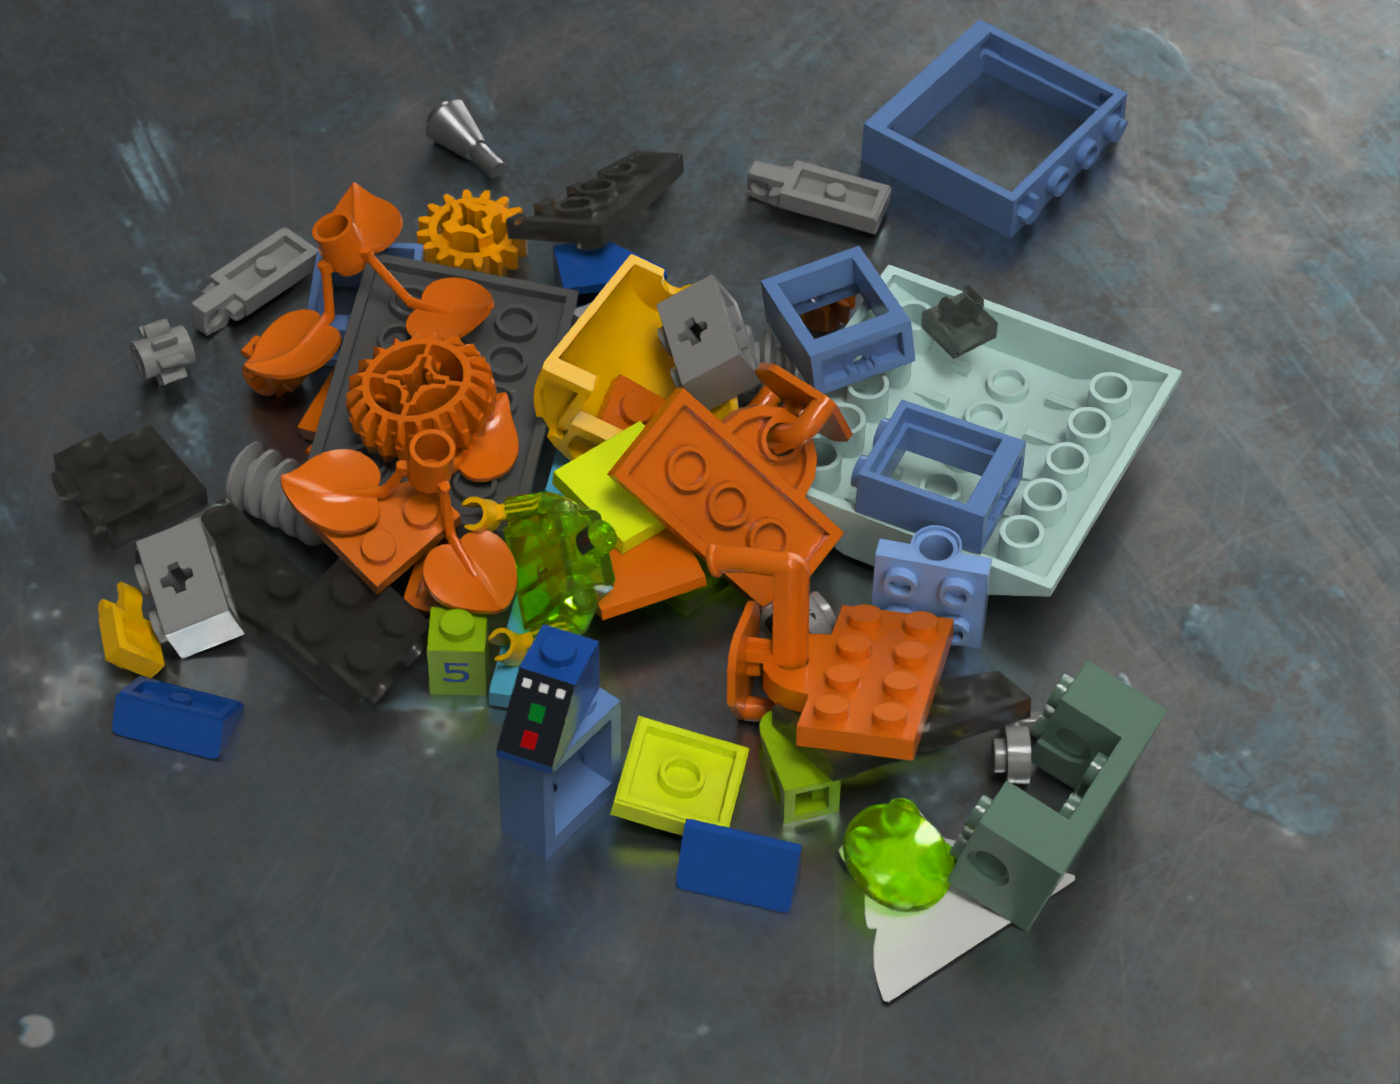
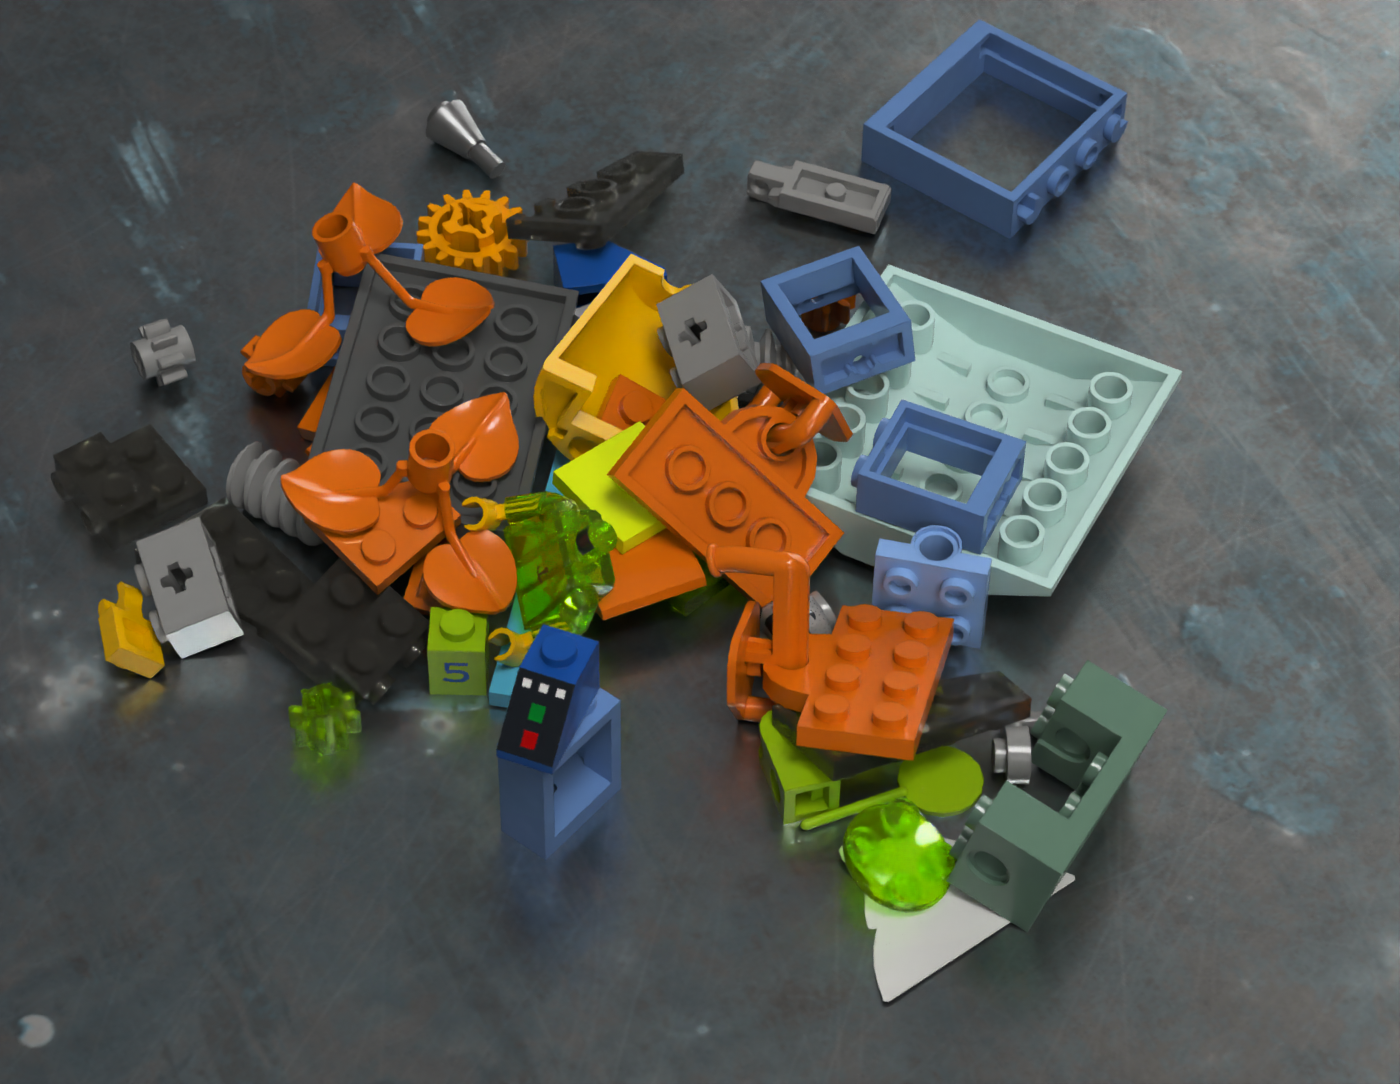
(175, 717): blue slope -> none
(253, 280): light grey hinge -> none
(325, 719): none -> clear neon green gear
(420, 388): orange gear -> none
(678, 777): neon yellow plate -> none
(739, 866): blue slope -> none
(936, 781): none -> lime piece
(960, 323): clear smoke tile -> none

